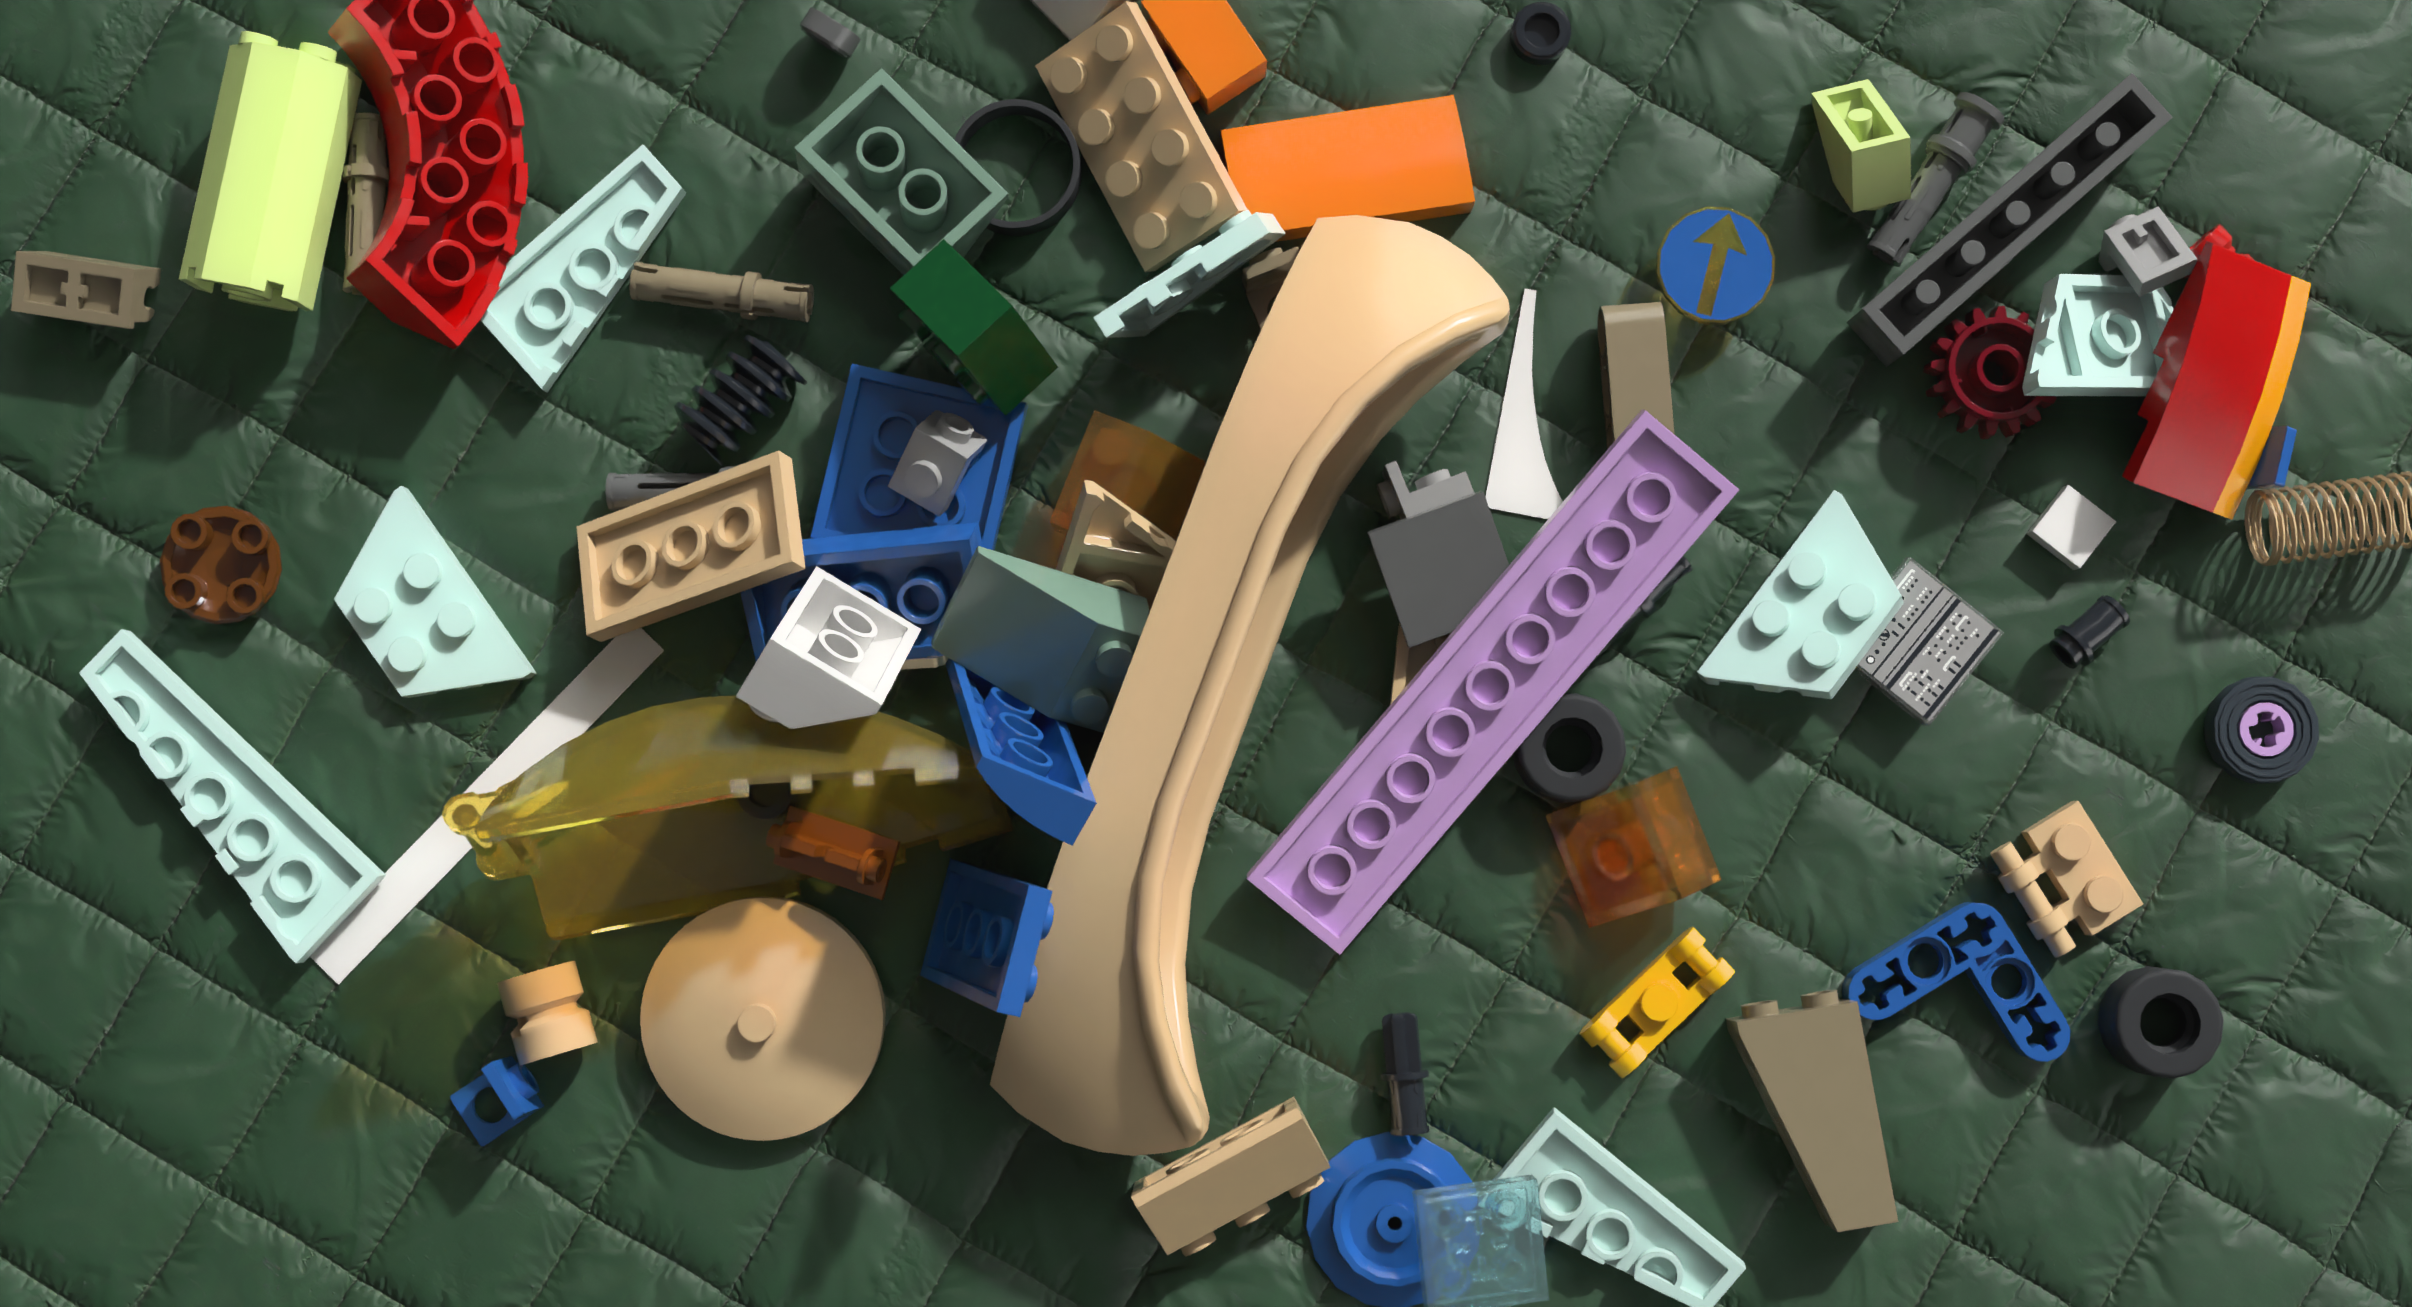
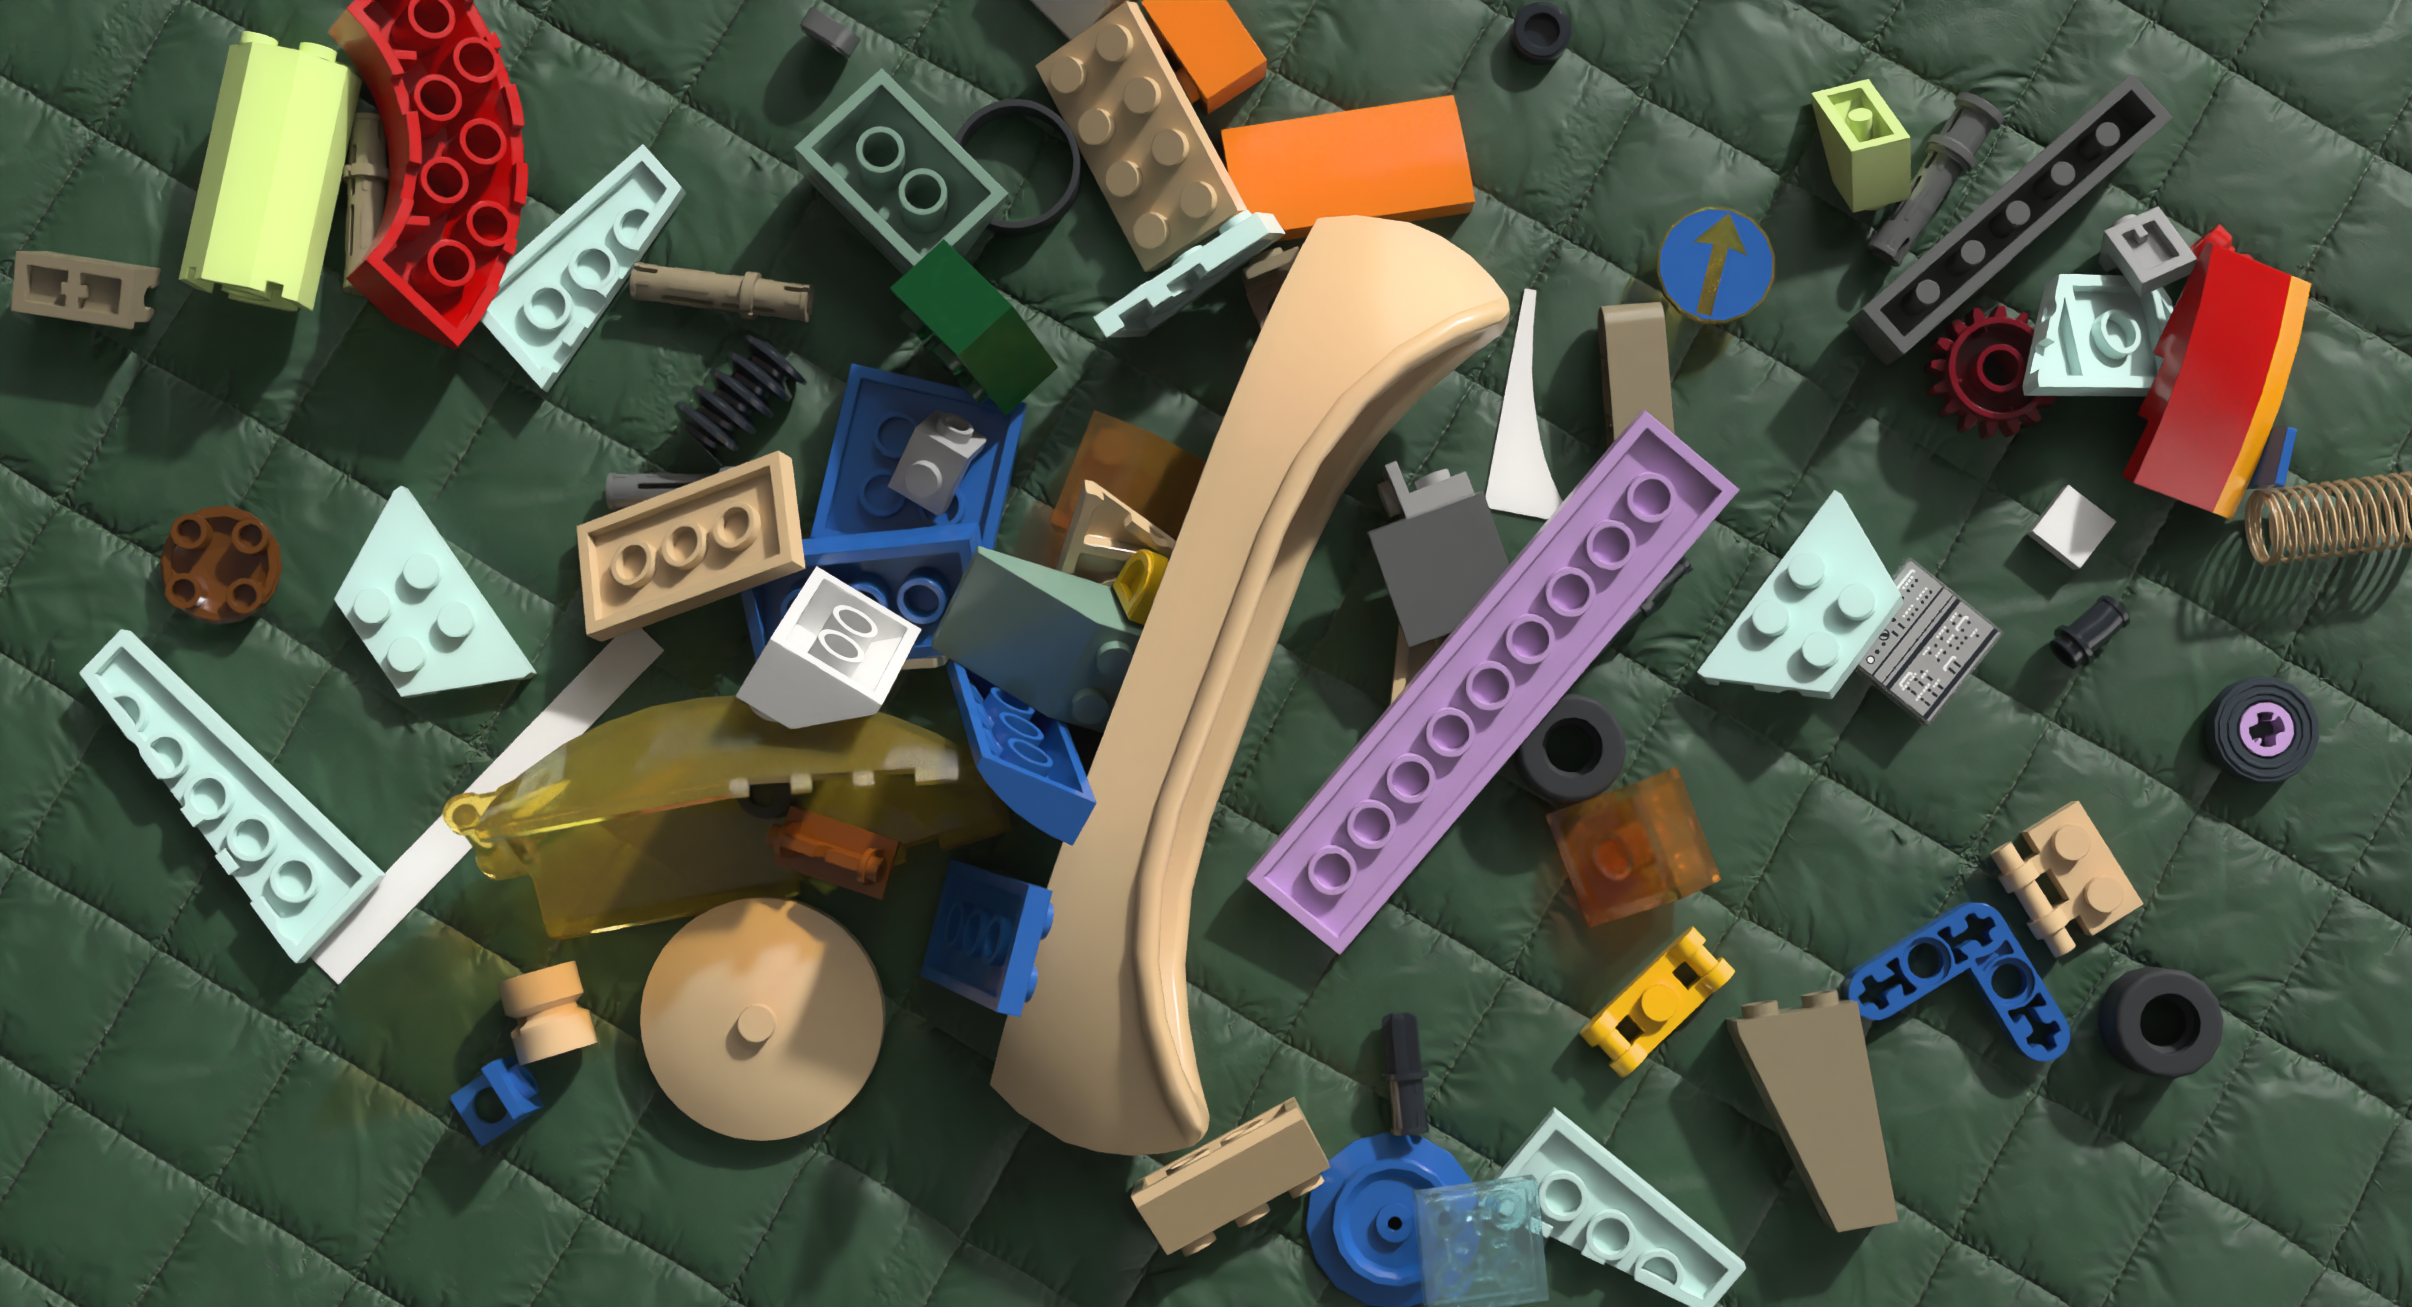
(1139, 583): none -> yellow tile

